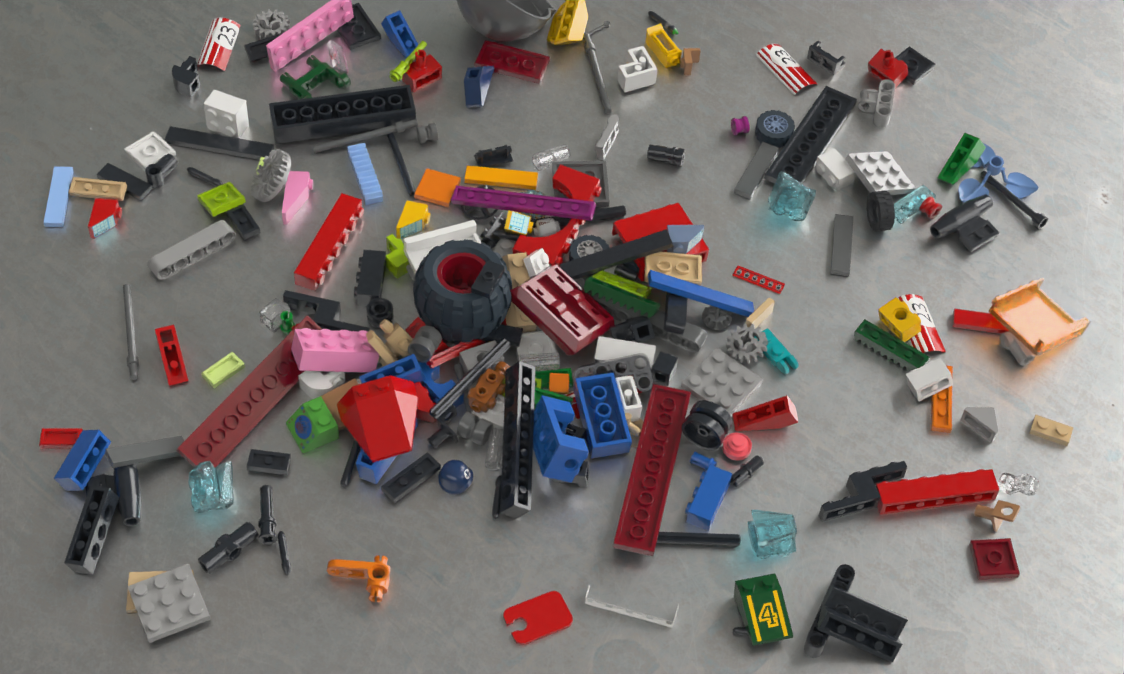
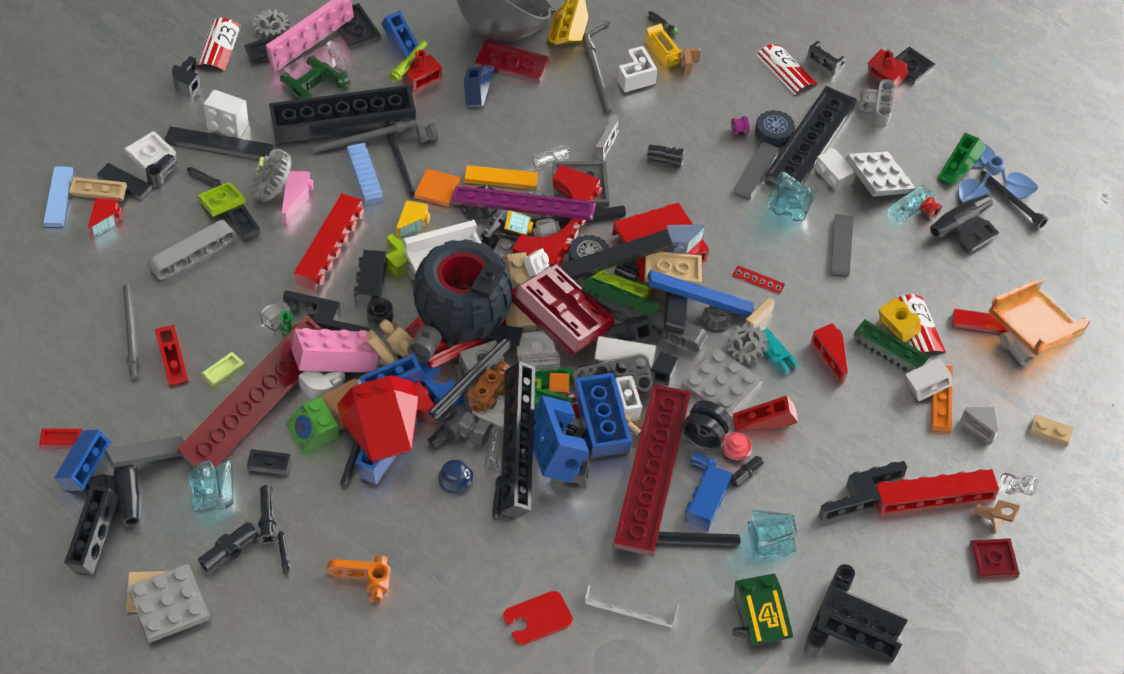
(411, 477): black plate -> none
(490, 158): black hinge -> none
(831, 347): none -> red slope
(880, 211): black tyre -> none

